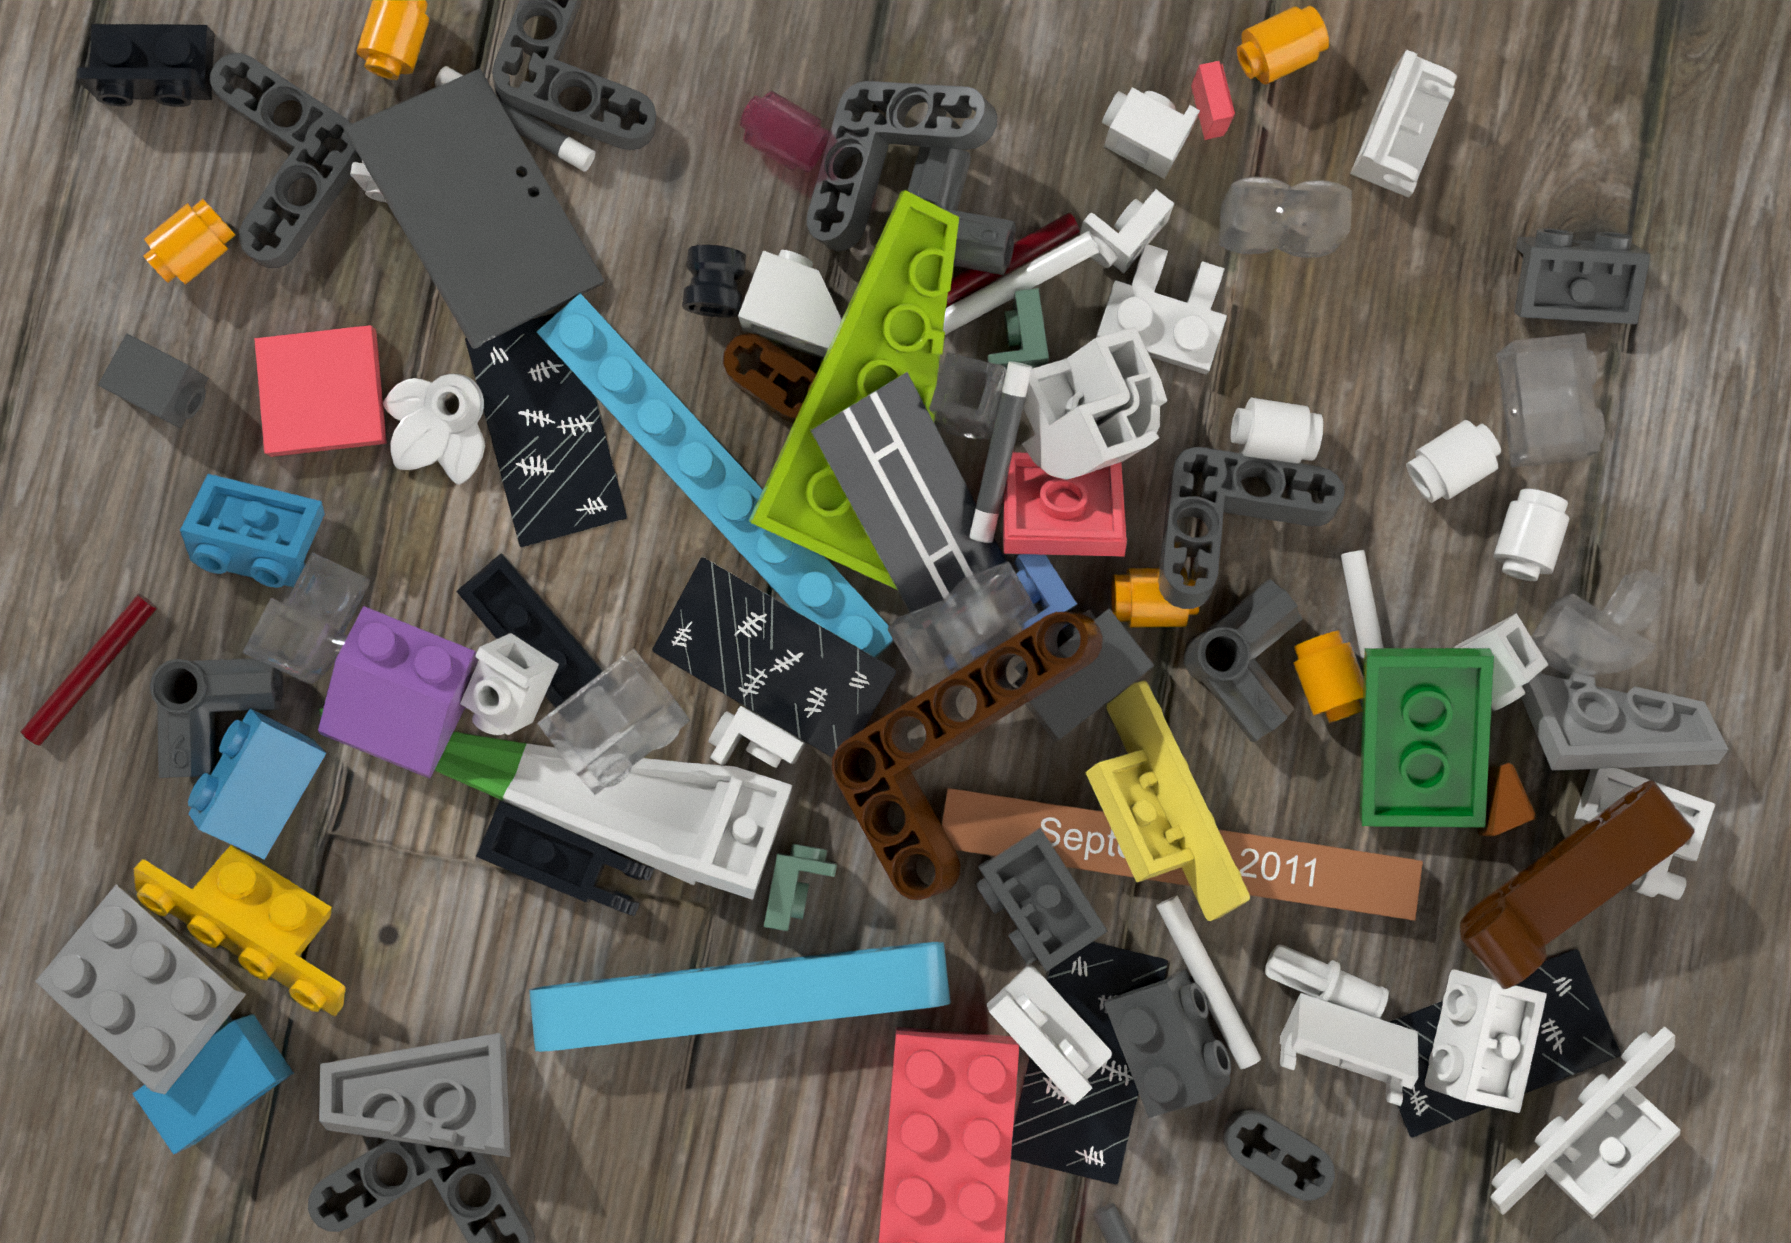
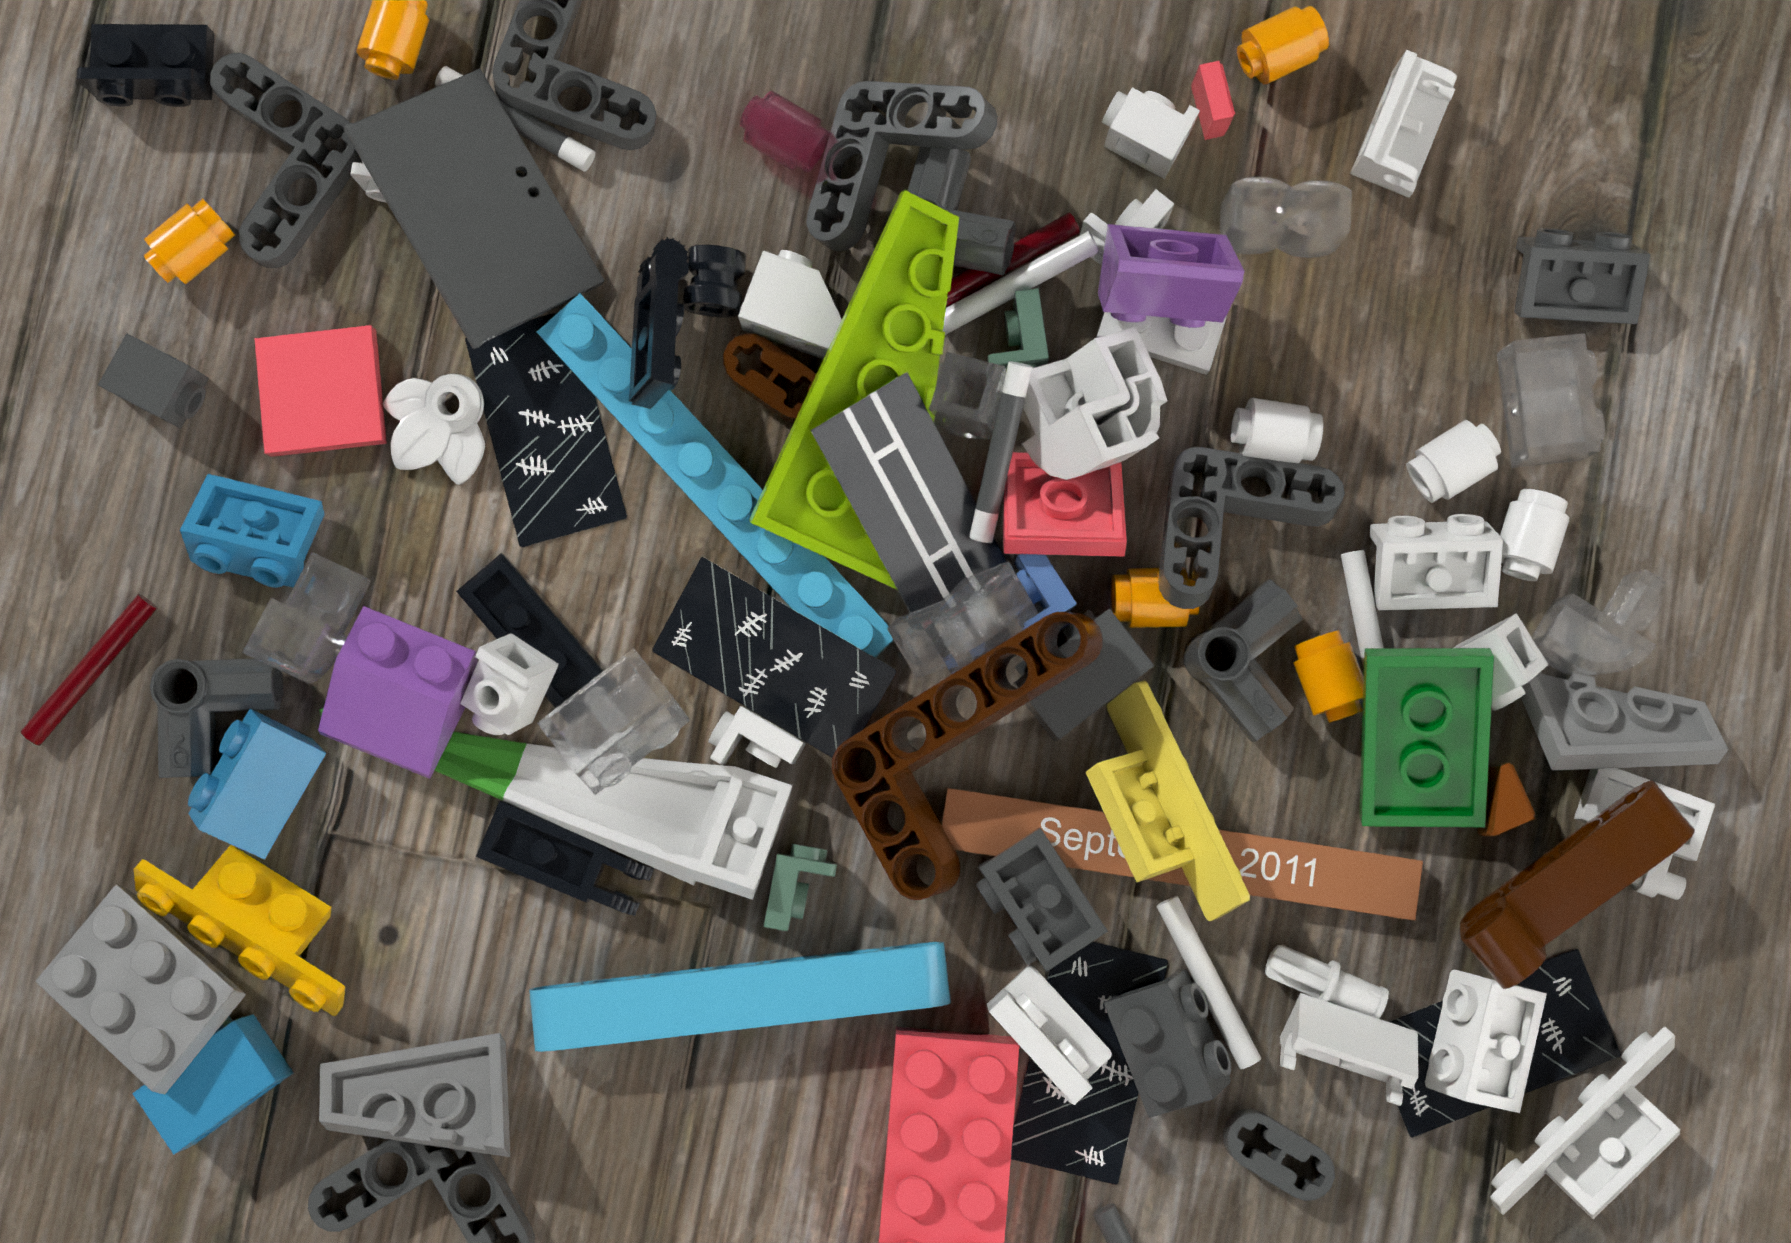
(657, 323): none -> black hinge
(1168, 275): none -> medium lavender slope
(1436, 563): none -> white bracket

